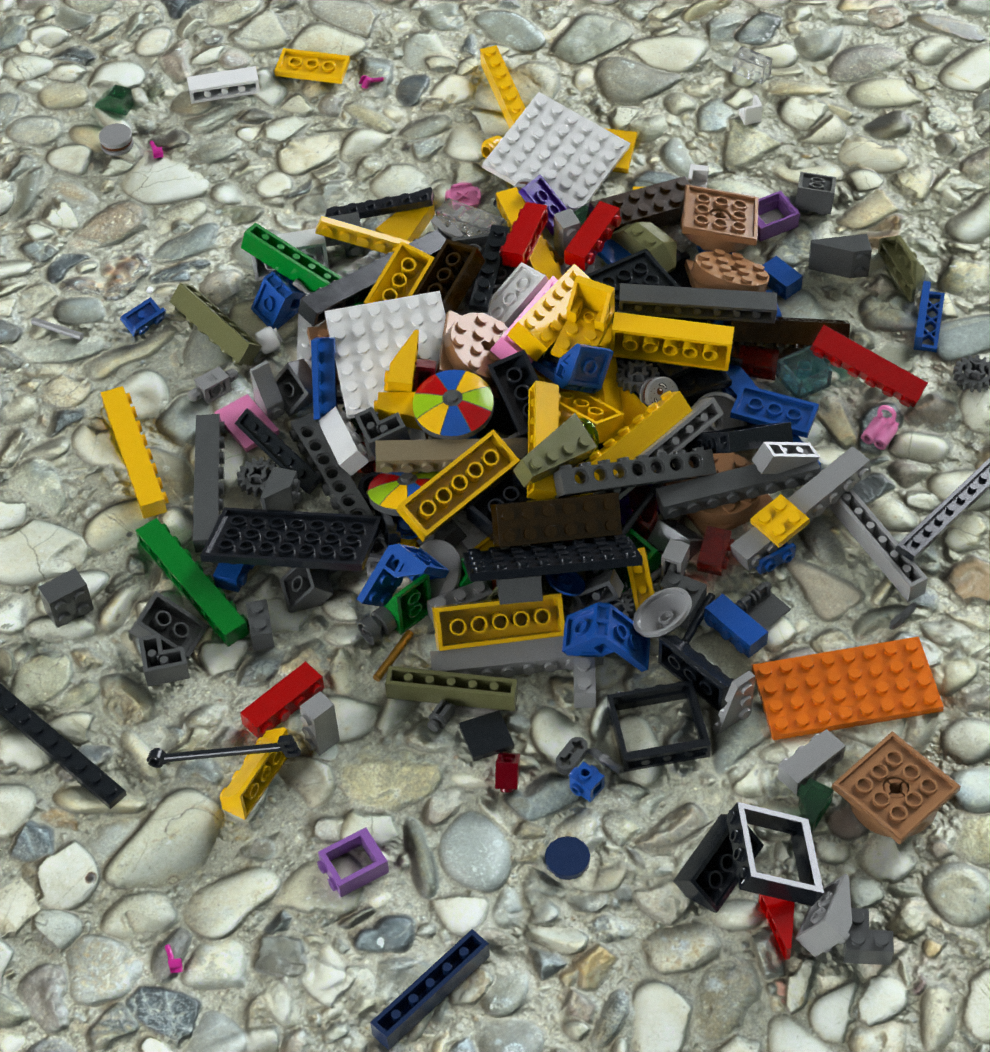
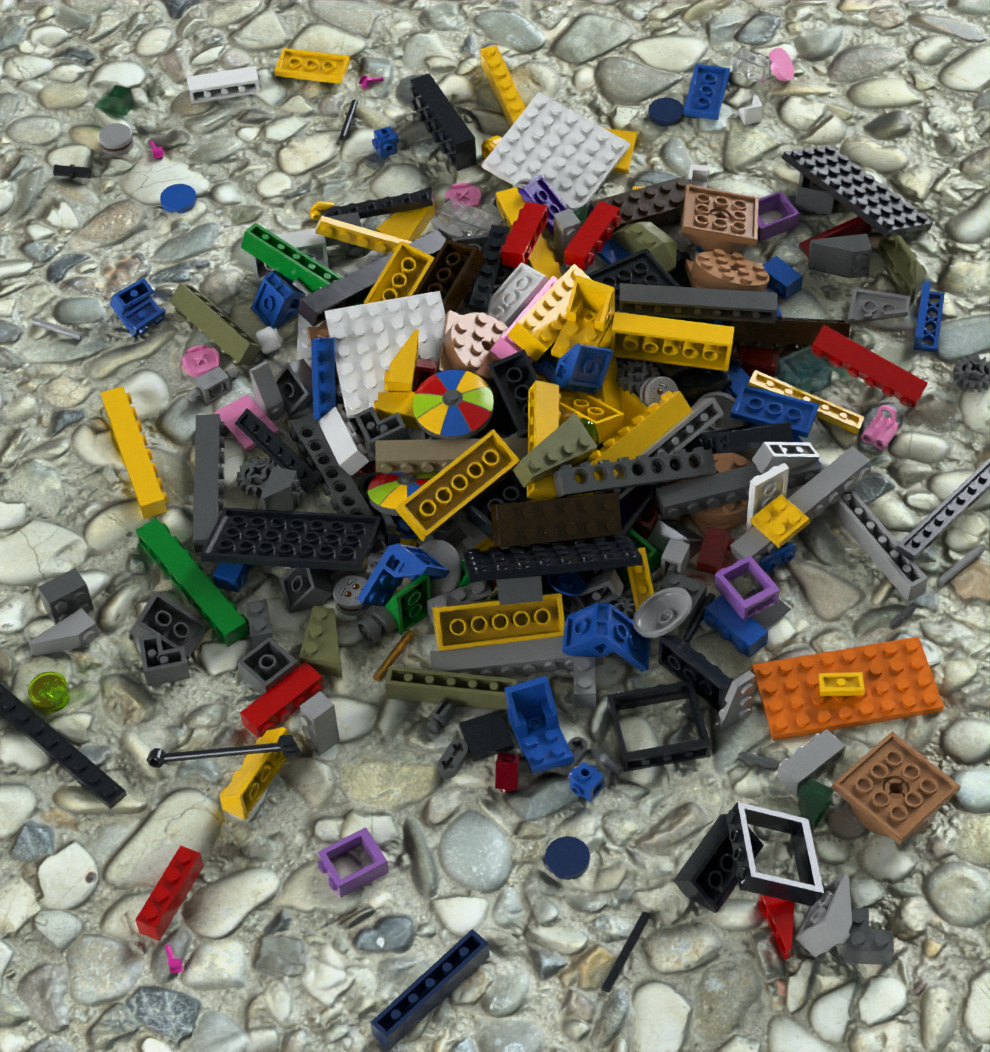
(49, 692): none -> clear neon green head
(67, 634): none -> light grey slope
(72, 171): none -> black pin
(131, 297): none -> blue brick
(169, 893): none -> red brick
(178, 198): none -> blue tile
(200, 360): none -> bright pink tile
(266, 665): none -> dark grey brick
(318, 207): none -> yellow arm
(321, 643): none -> olive wedge
(344, 132): none -> black bar
(346, 593): none -> light grey head
(385, 141): none -> blue brick
(443, 122): none -> black brick
(449, 756): none -> dark grey beam
(536, 725): none -> blue bracket
(625, 952): none -> black bar
(665, 111): none -> dark blue tile
(706, 92): none -> blue plate
(757, 602): none -> medium lavender window
(763, 761): none -> dark grey piece
(765, 489): none -> white plate
(781, 65): none -> bright pink tile
(827, 411): none -> yellow plate
(841, 684): none -> yellow plate
(852, 227): none -> dark red panel
(857, 190): none -> black plate
(877, 305): none -> light grey wing
(960, 565): none -> light grey bar

